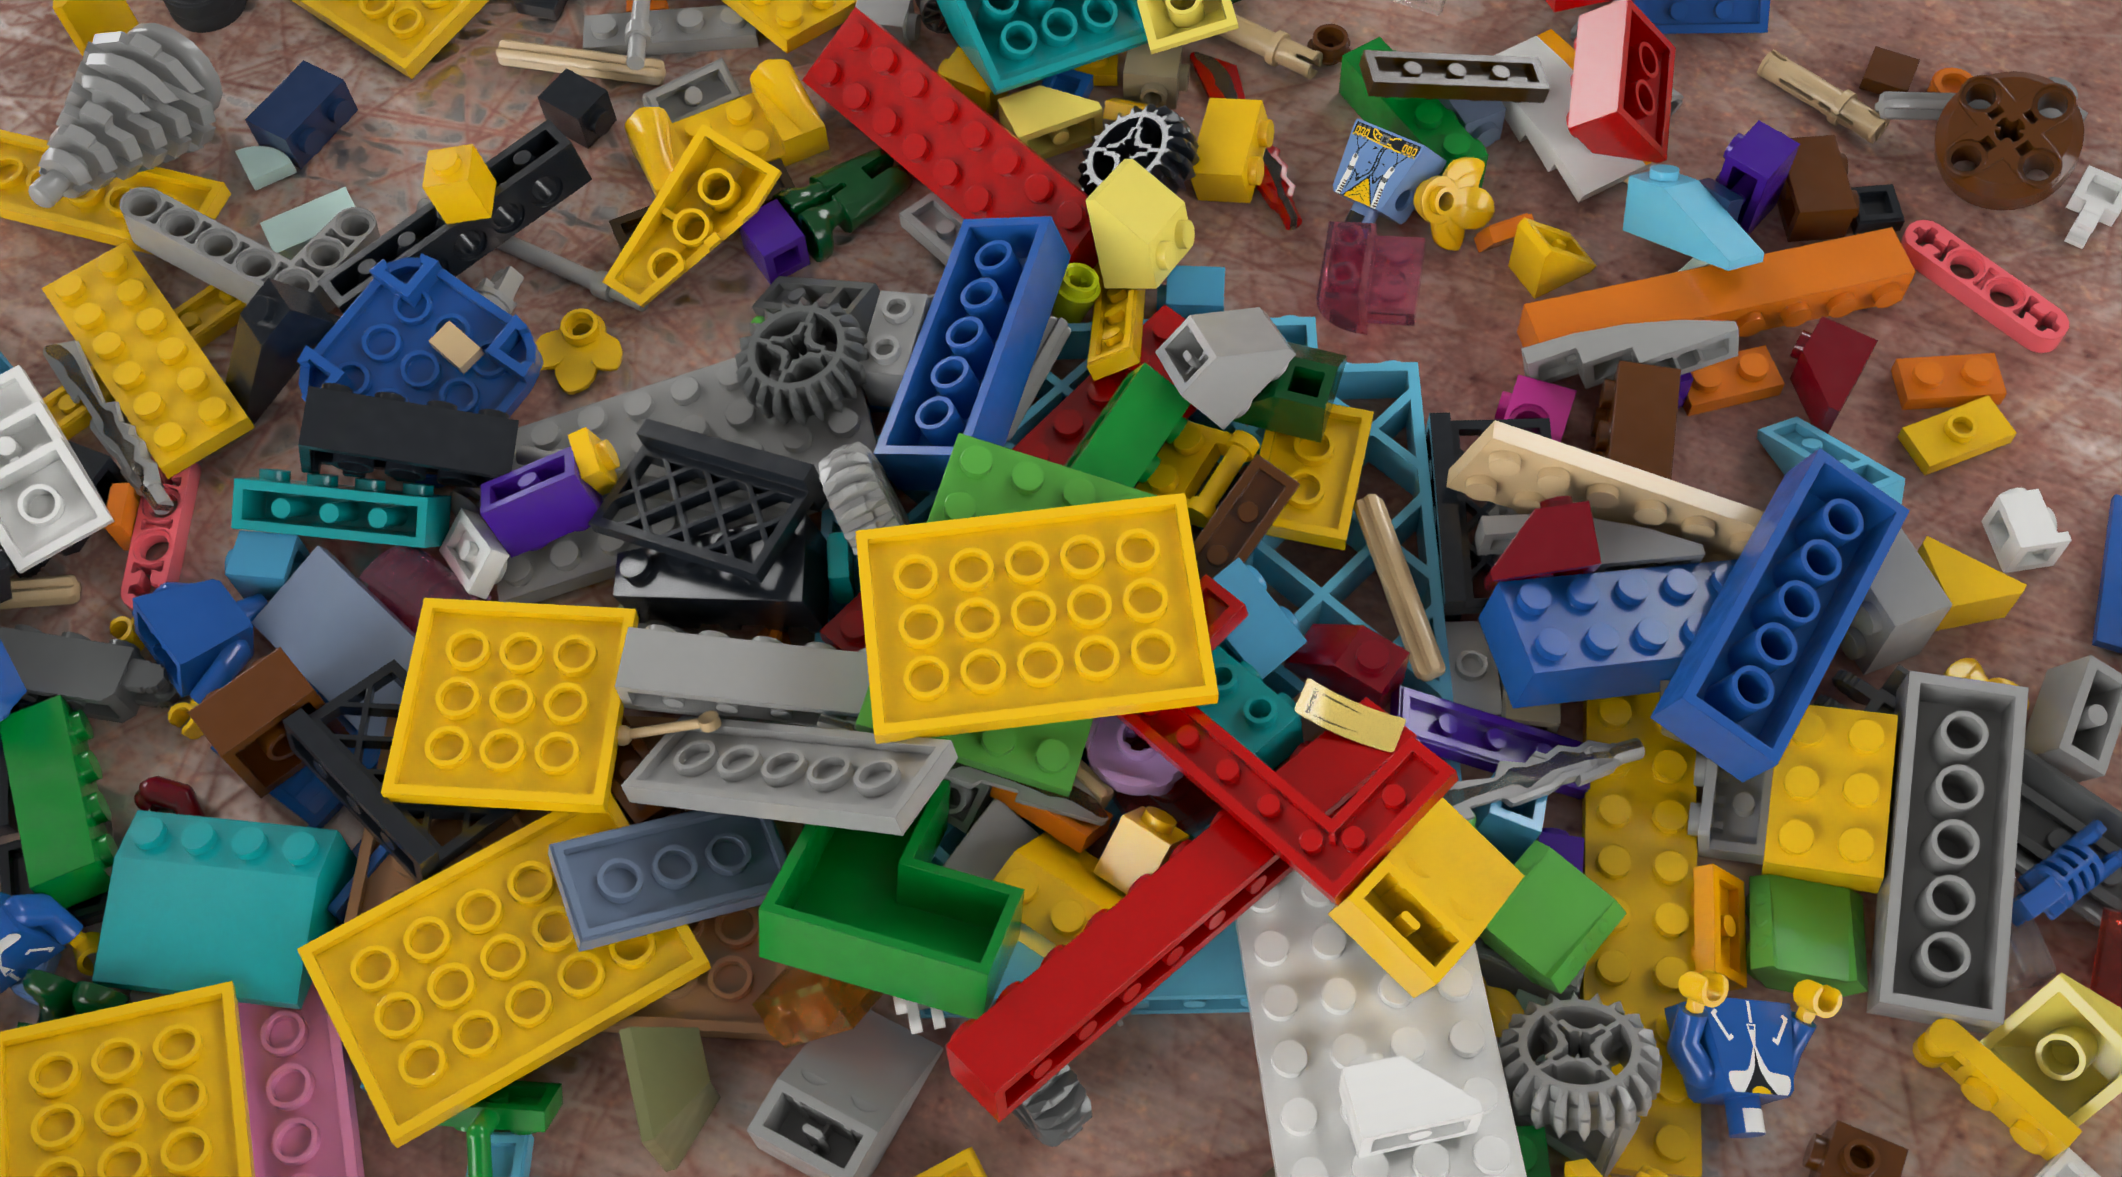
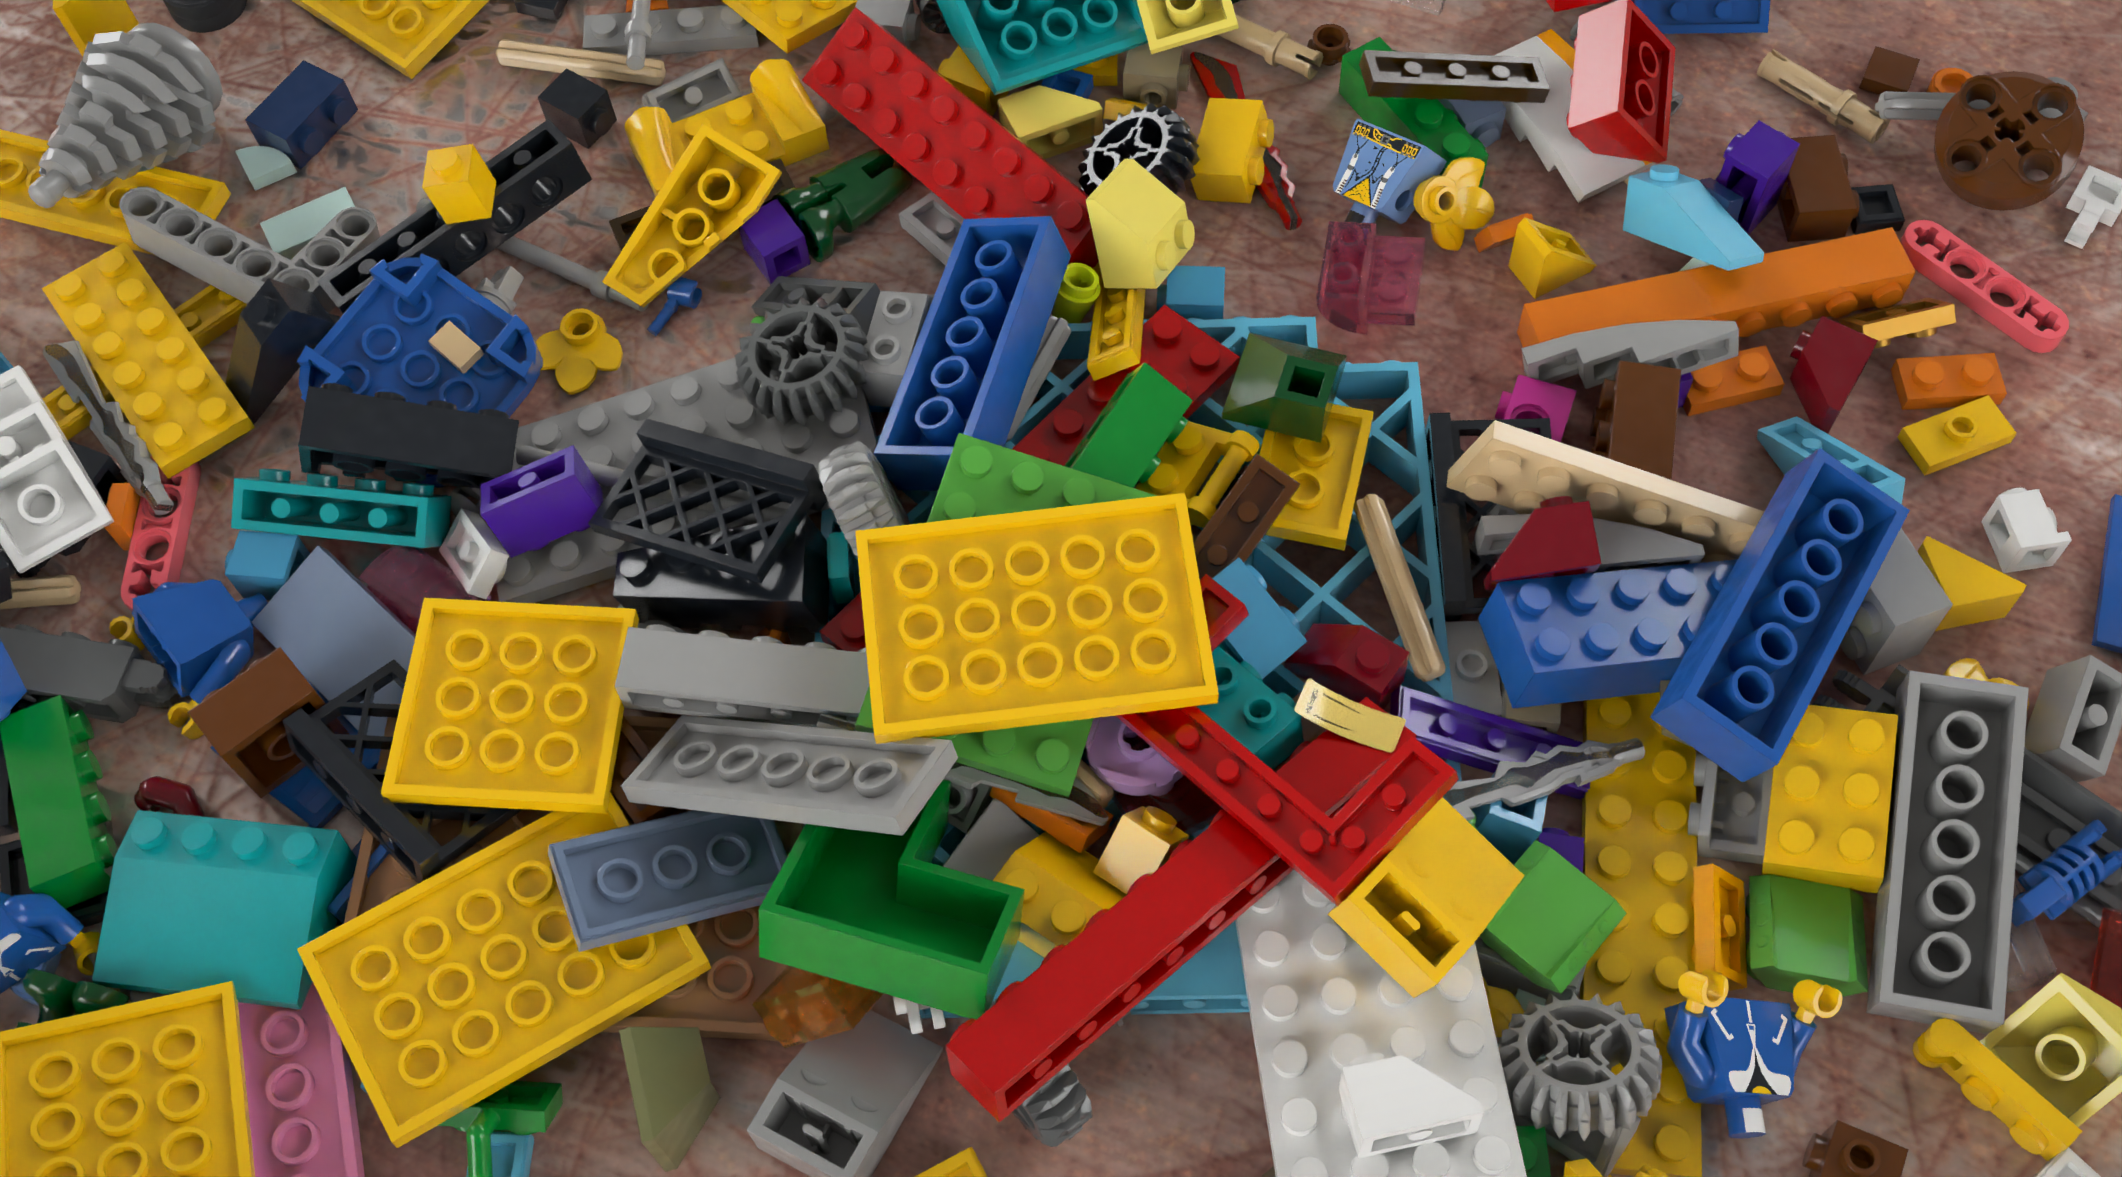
(595, 460): yellow plate -> none
(679, 293): none -> blue hand
(707, 722): tan hinge -> none
(1225, 360): light grey slope -> none
(1911, 319): none -> plate

